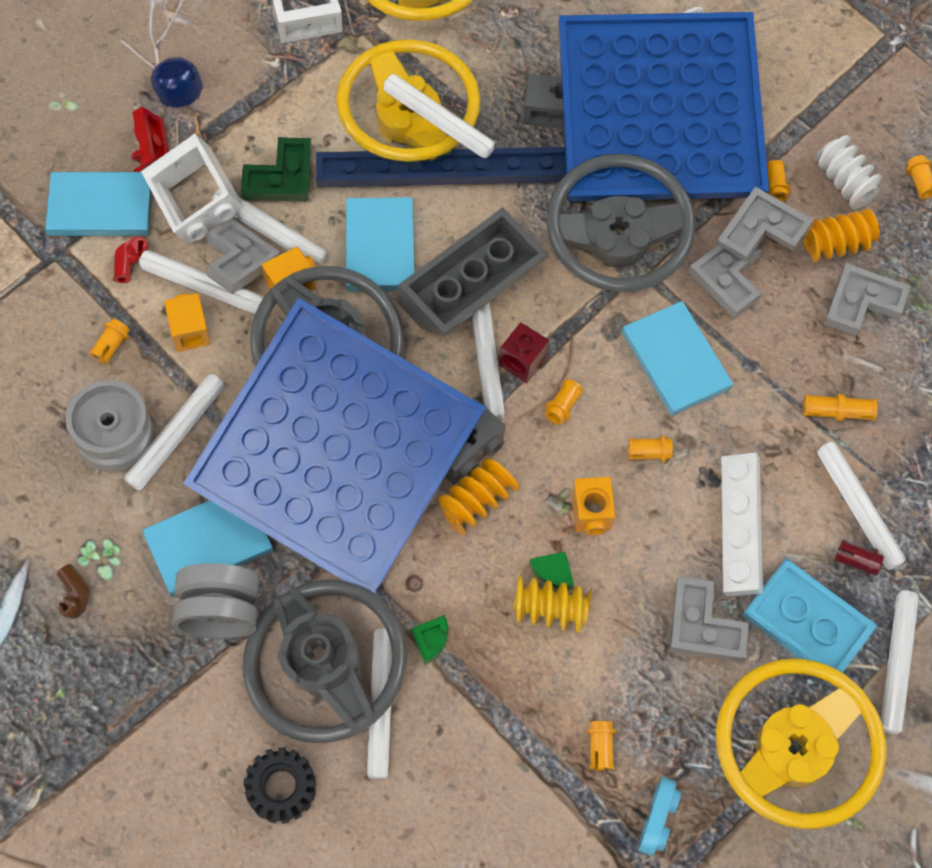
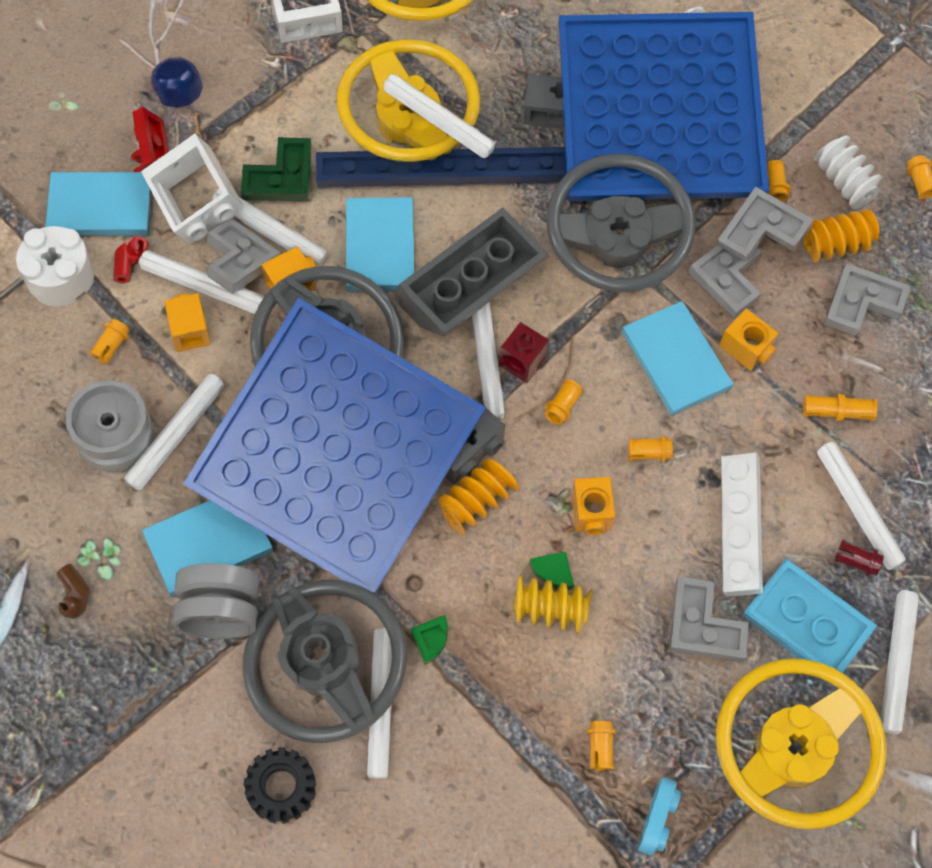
(55, 265): none -> white brick
(749, 327): none -> light orange brick

